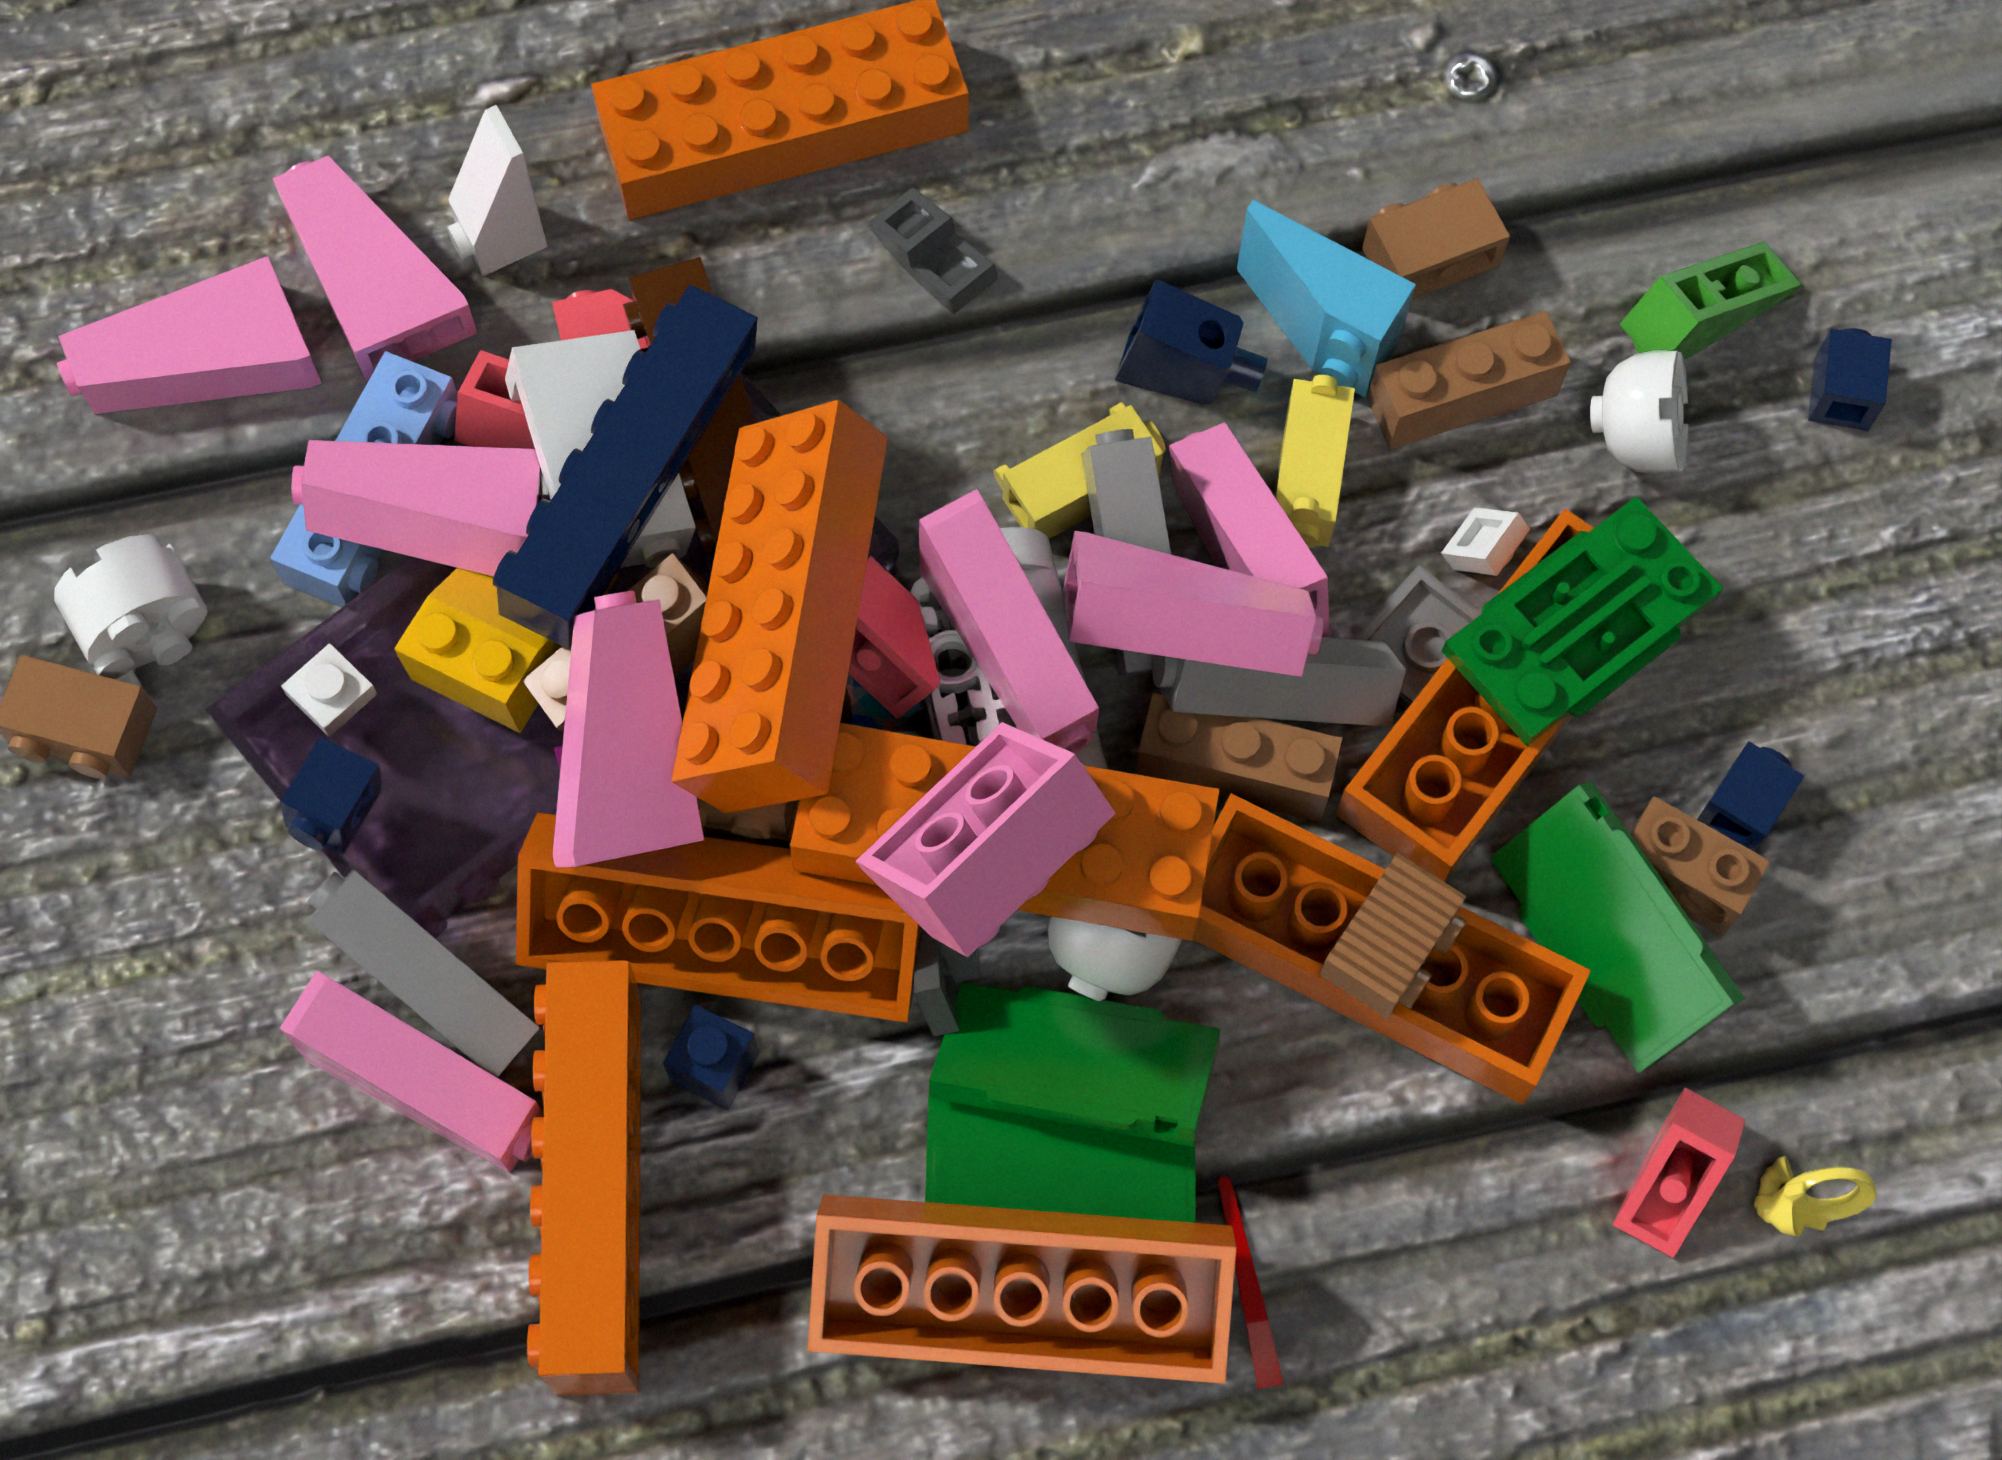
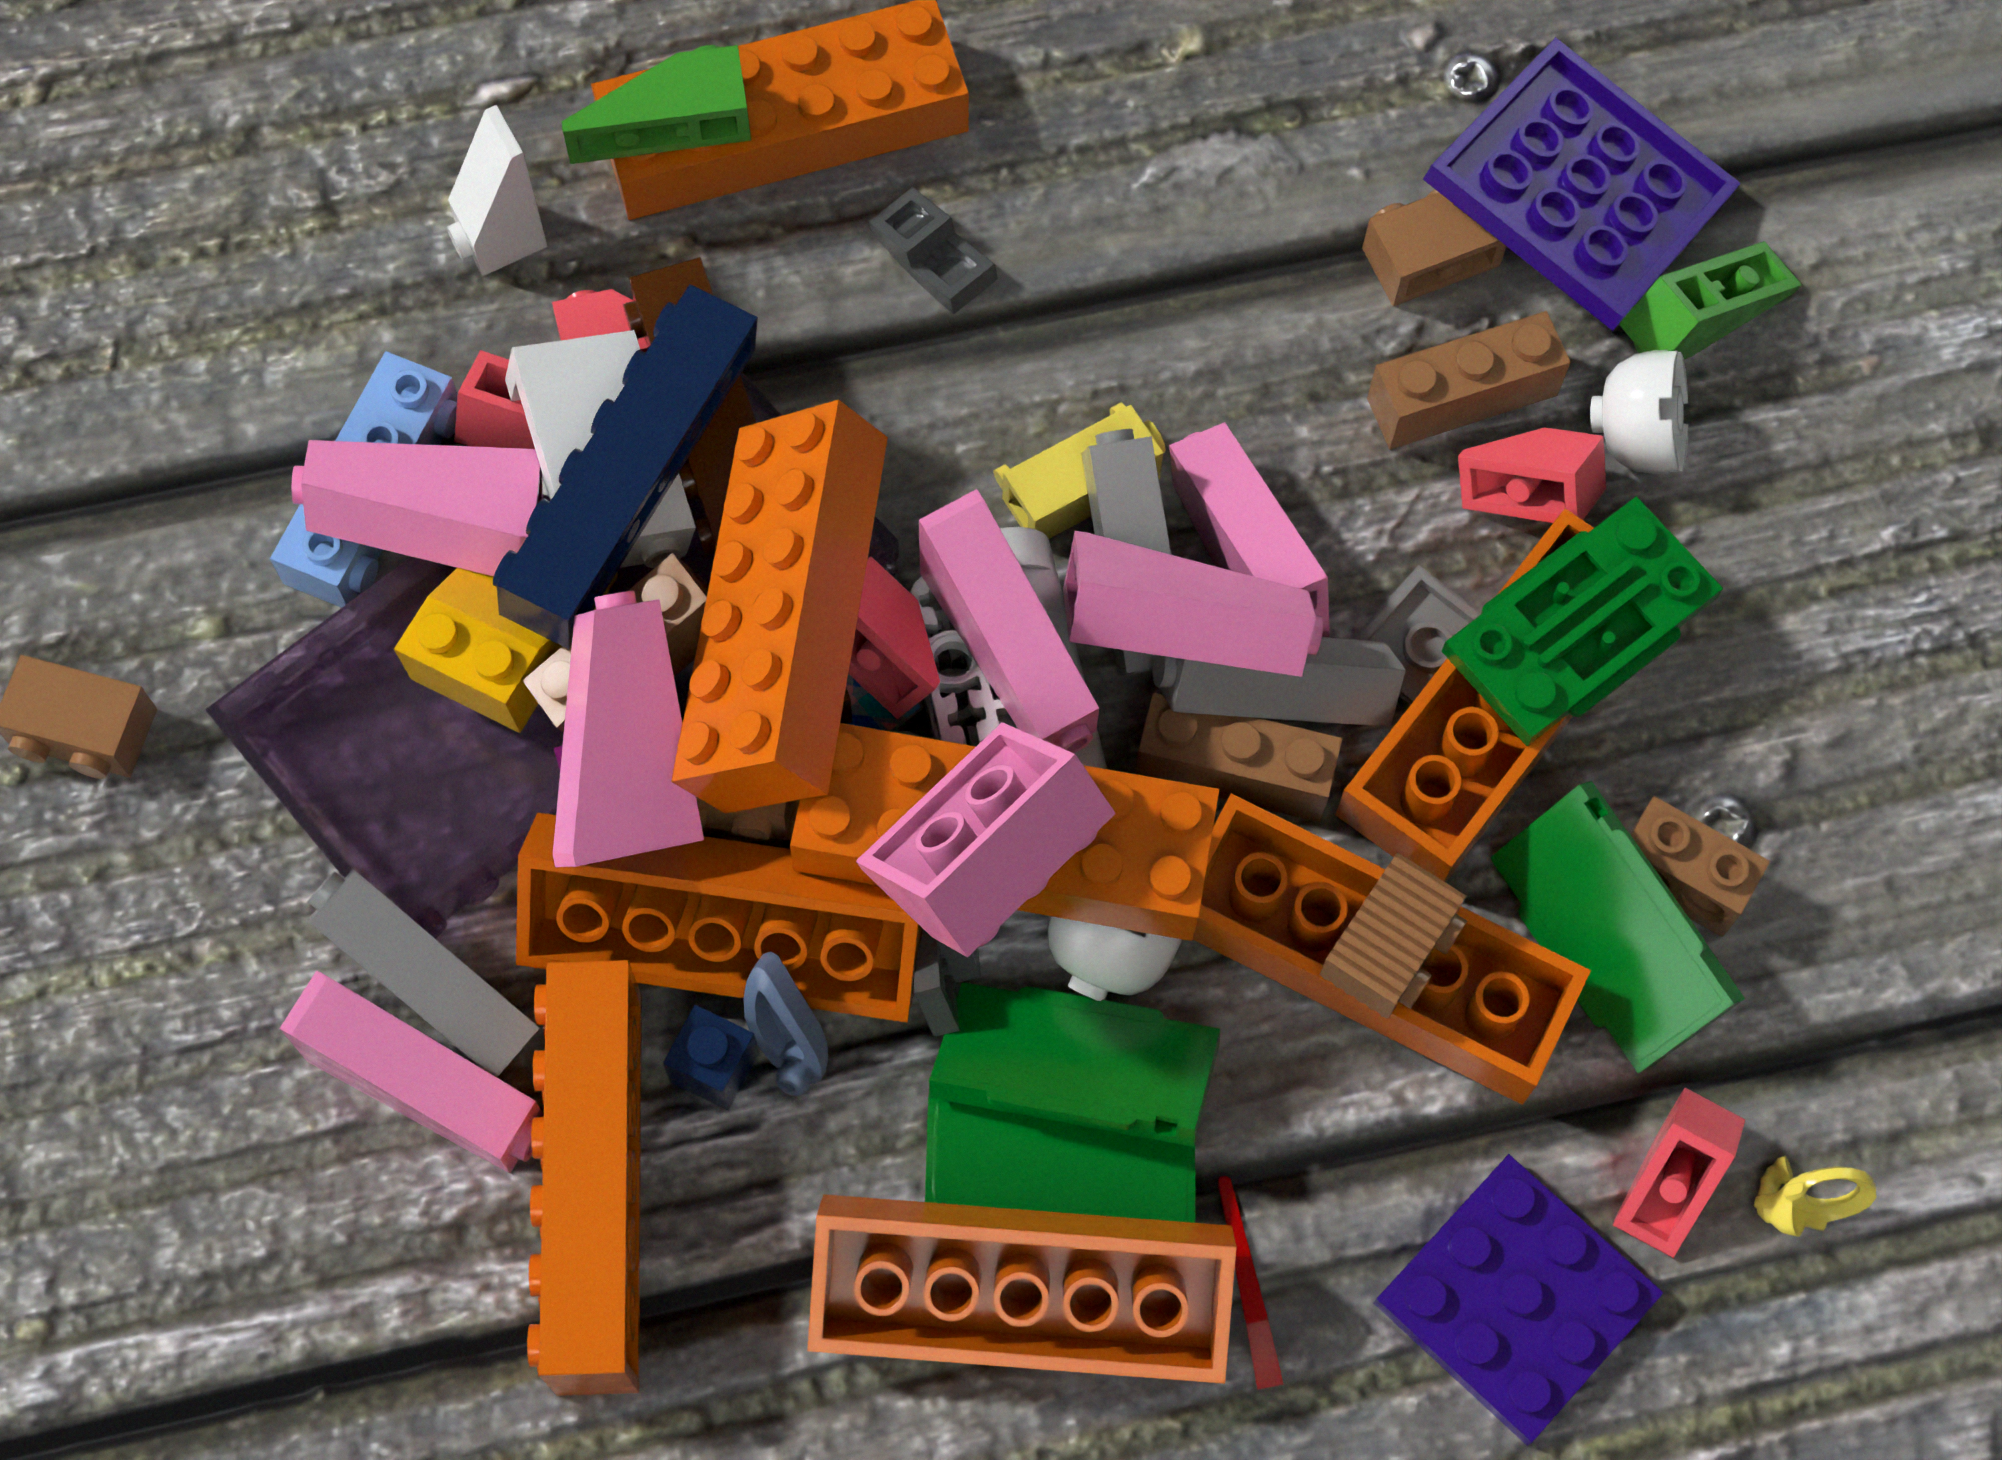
(131, 606): white brick -> none
(192, 346): bright pink slope -> none
(329, 690): white plate -> none
(330, 797): dark blue brick -> none
(370, 271): bright pink slope -> none
(673, 106): none -> bright green slope
(784, 1026): none -> sand blue arm
(1187, 348): dark blue torso -> none
(1314, 456): light yellow brick -> none
(1324, 297): medium azure slope -> none
(1485, 541): white plate -> none
(1518, 1299): none -> dark purple plate
(1534, 474): none -> coral slope
(1582, 182): none -> dark purple plate
(1751, 795): dark blue brick -> none
(1850, 379): dark blue brick -> none

